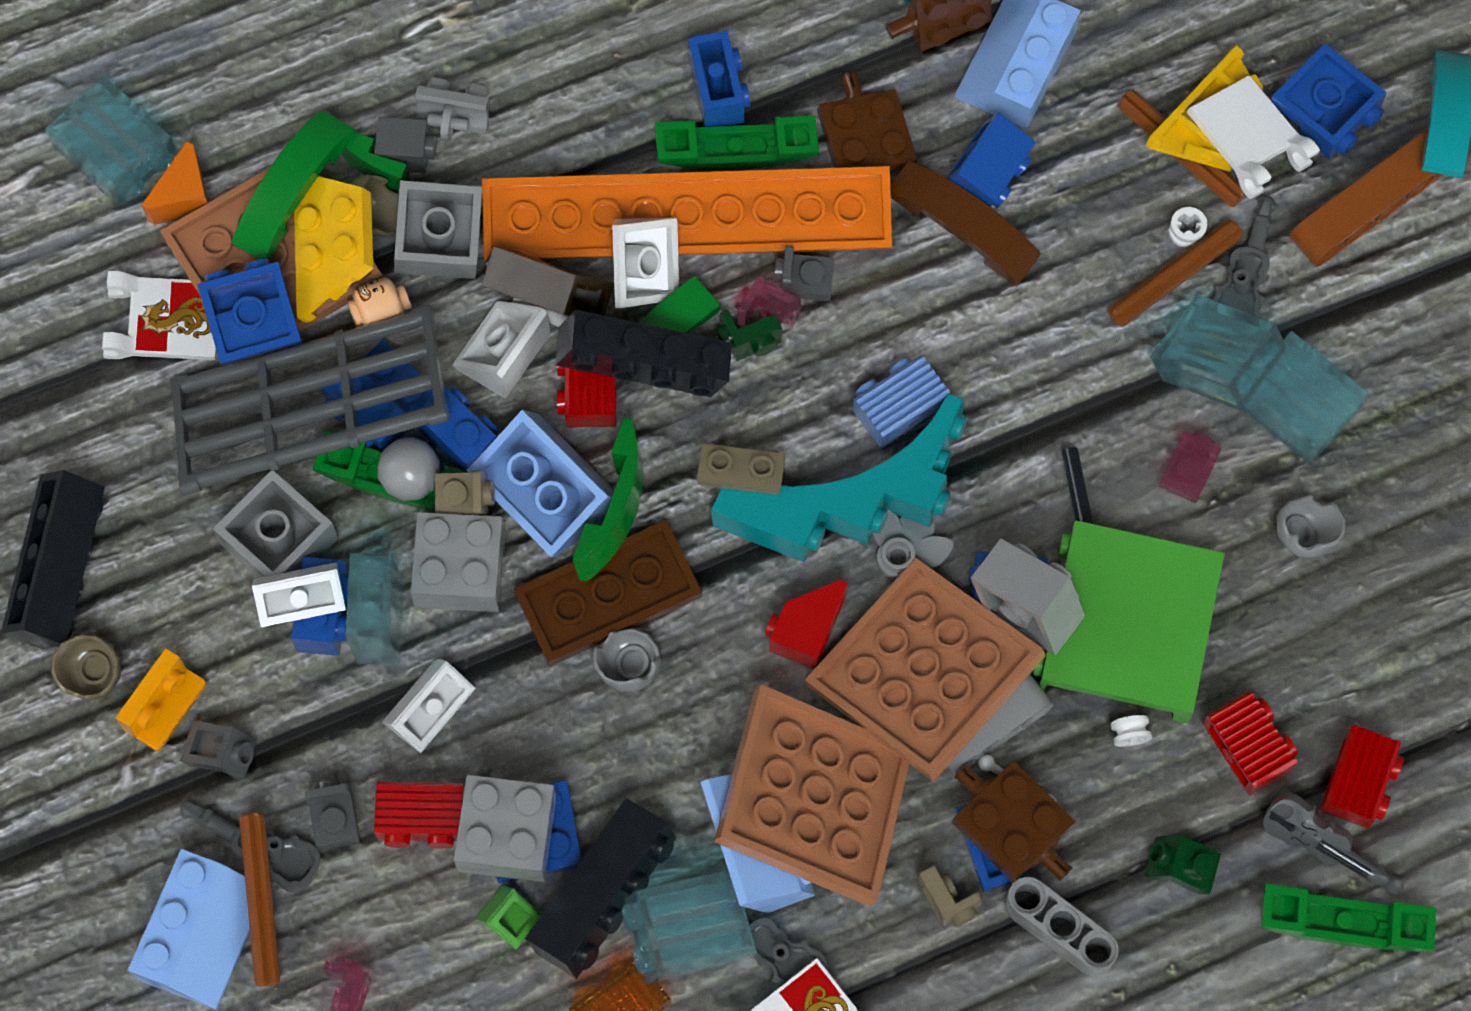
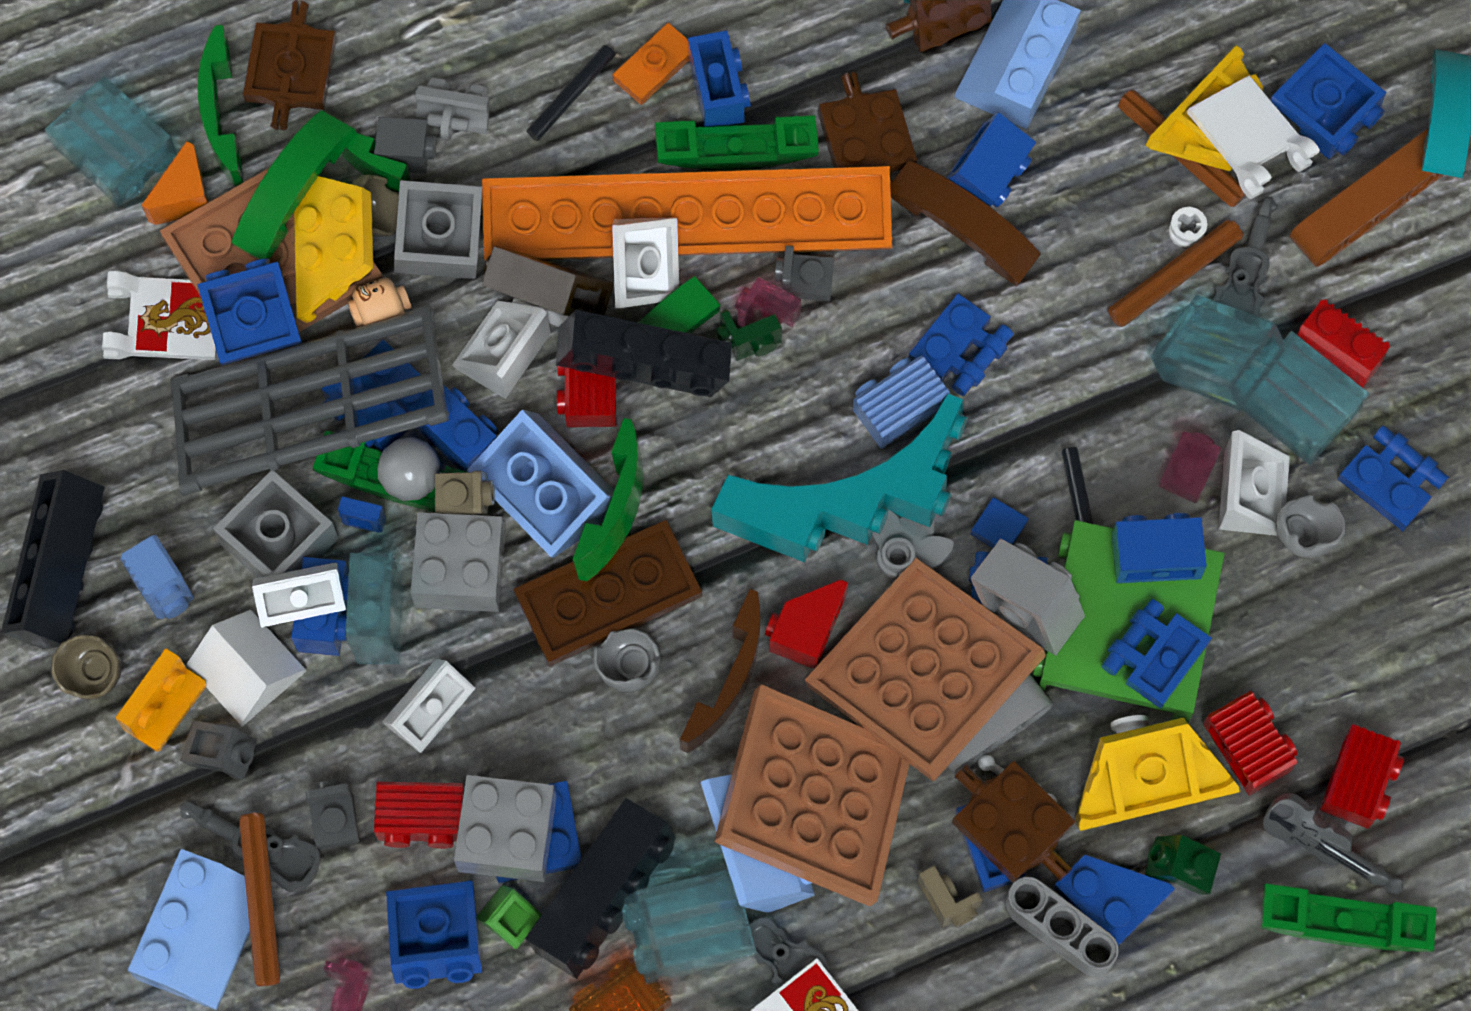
(157, 578): none -> medium blue brick
(215, 66): none -> green slope
(244, 665): none -> white slope
(289, 65): none -> reddish brown plate
(362, 514): none -> blue tile
(433, 934): none -> blue plate
(571, 92): none -> black bar
(653, 64): none -> orange plate
(707, 720): none -> reddish brown slope
(741, 469): dark tan bracket -> none
(953, 335): none -> blue plate
(999, 522): none -> blue tile
(1112, 895): none -> blue wing
(1150, 773): none -> yellow wing
(1158, 549): none -> blue brick
(1167, 660): none -> blue plate
(1252, 485): none -> white slope
(1344, 342): none -> red brick
(1386, 487): none -> blue plate

